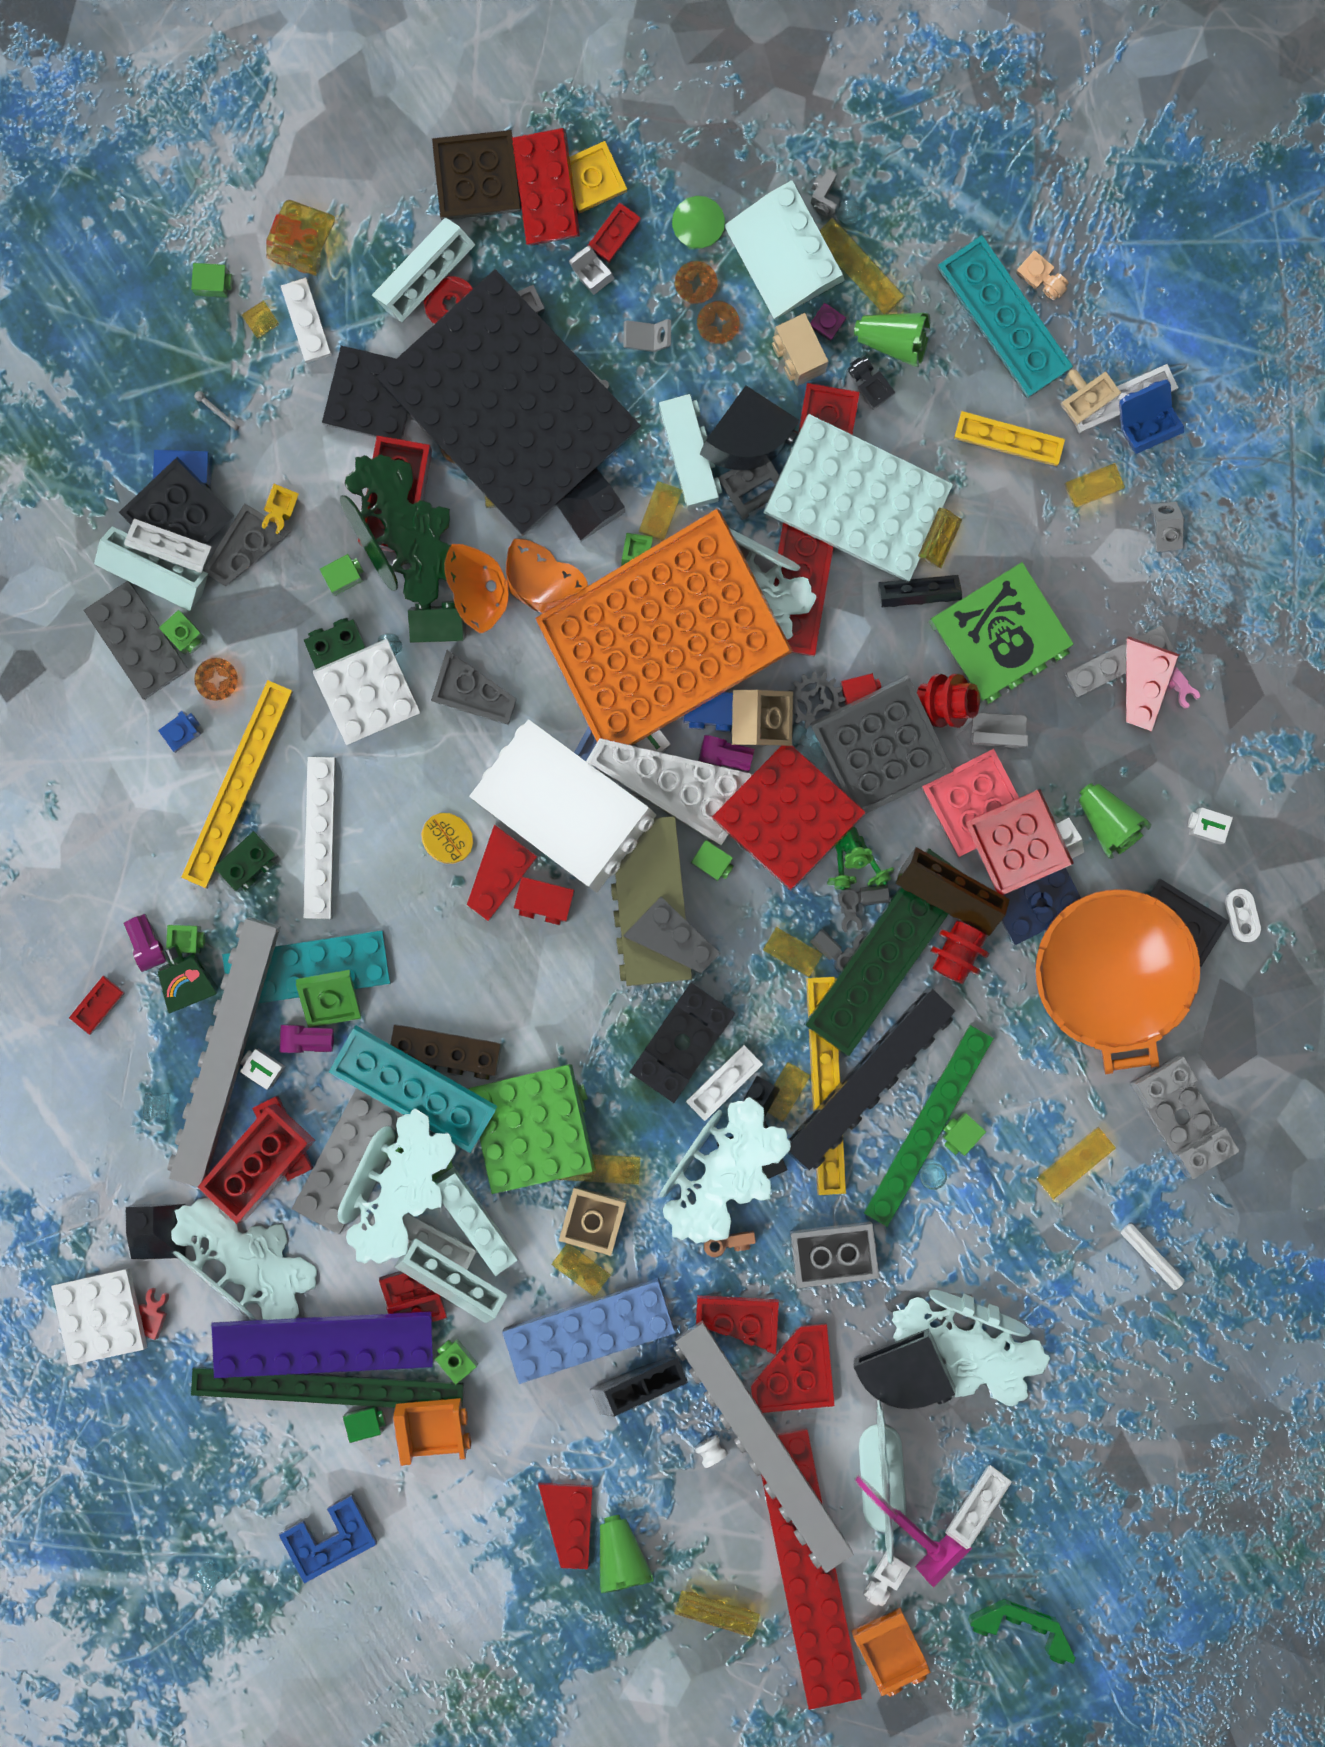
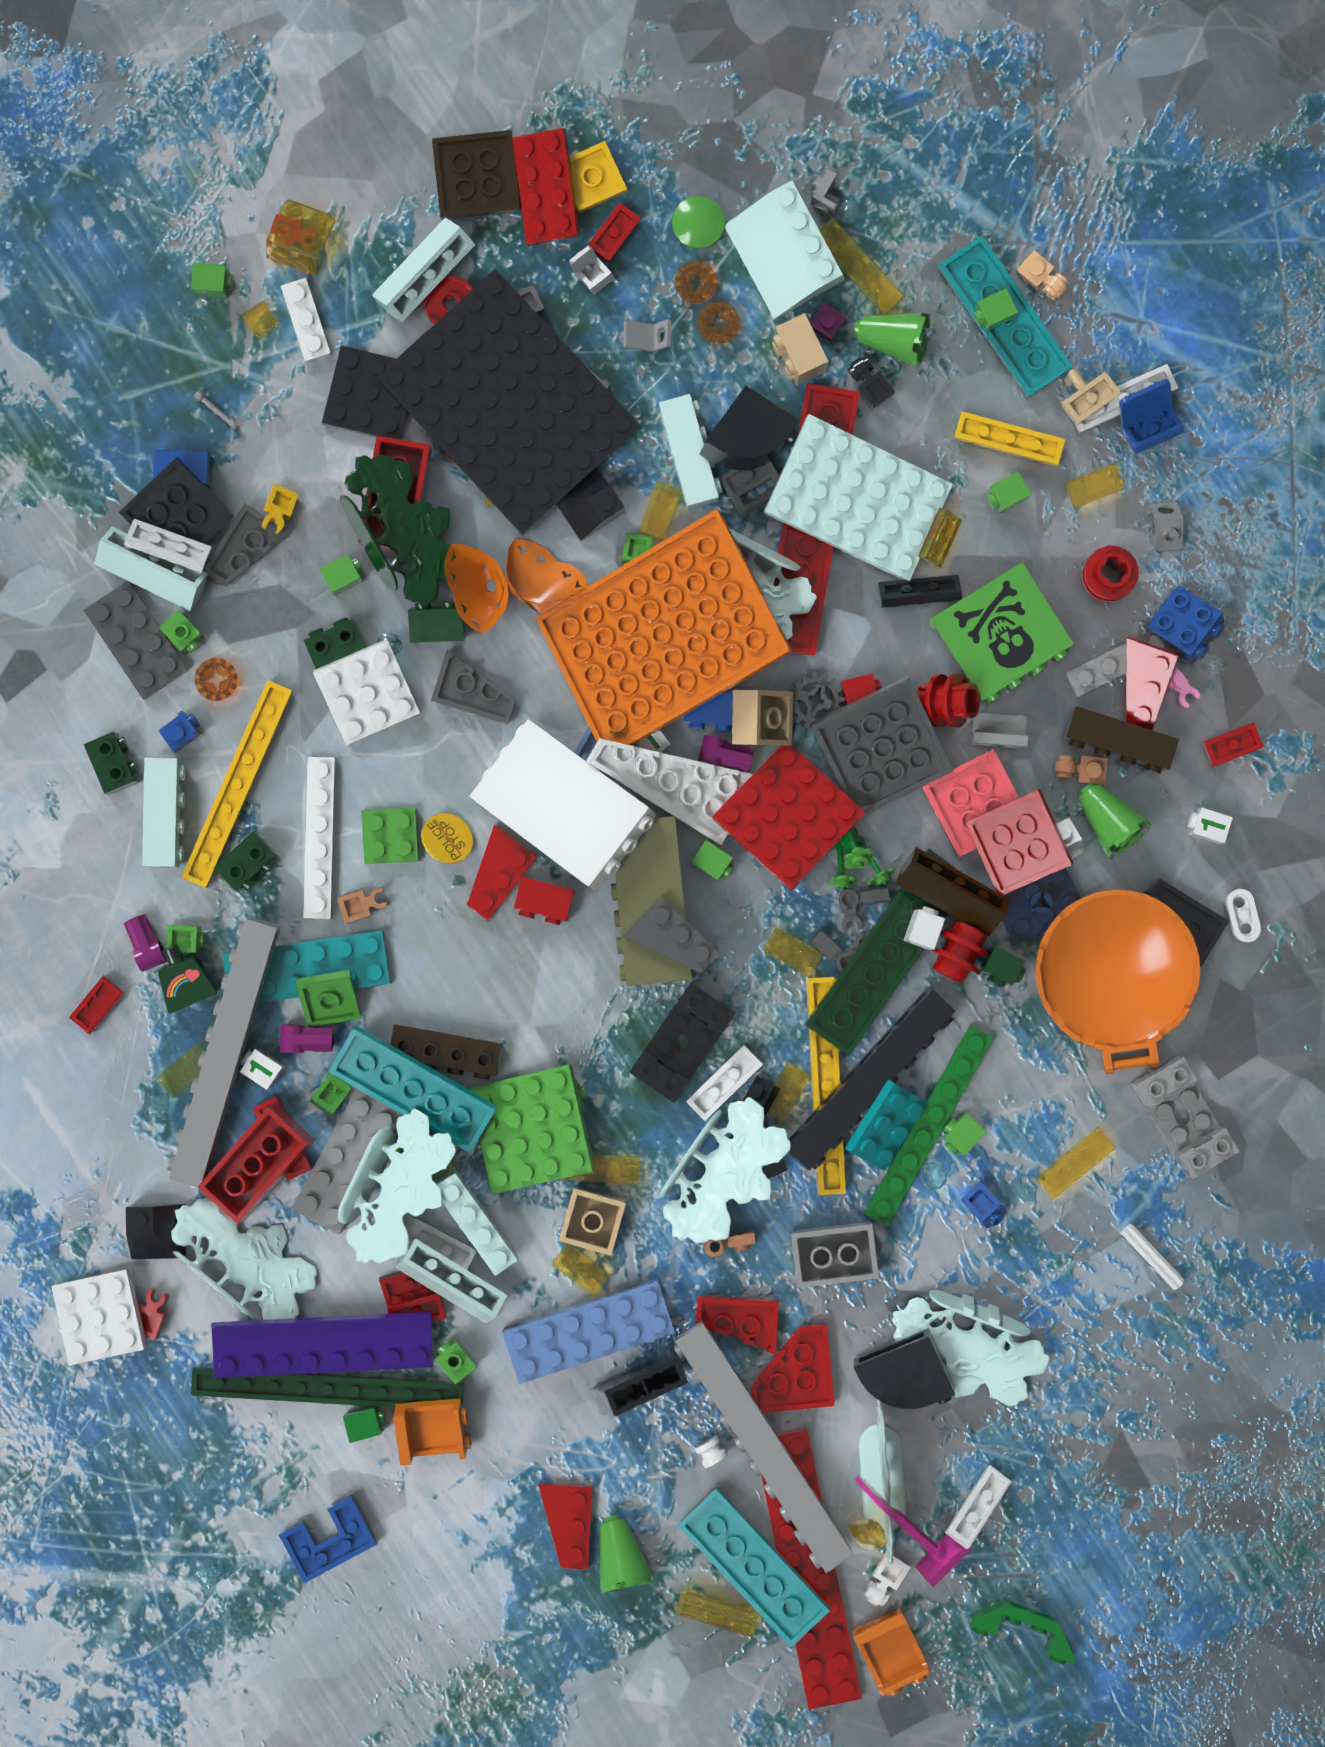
(112, 763): none -> dark green brick
(162, 812): none -> light aqua brick
(181, 1072): none -> clear yellow tile
(330, 1094): none -> bright green bracket
(357, 905): none -> nougat plate
(390, 836): none -> bright green plate
(754, 1567): none -> teal plate
(867, 1533): none -> clear yellow plate
(886, 1125): none -> teal plate
(924, 928): none -> white brick
(984, 1205): none -> blue bracket
(995, 310): none -> bright green brick
(1002, 968): none -> dark green brick
(1008, 493): none -> bright green brick
(1089, 769): none -> nougat plate
(1119, 560): none -> red piece
(1120, 739): none -> dark brown brick
(1187, 623): none -> blue bracket
(1232, 744): none -> red plate

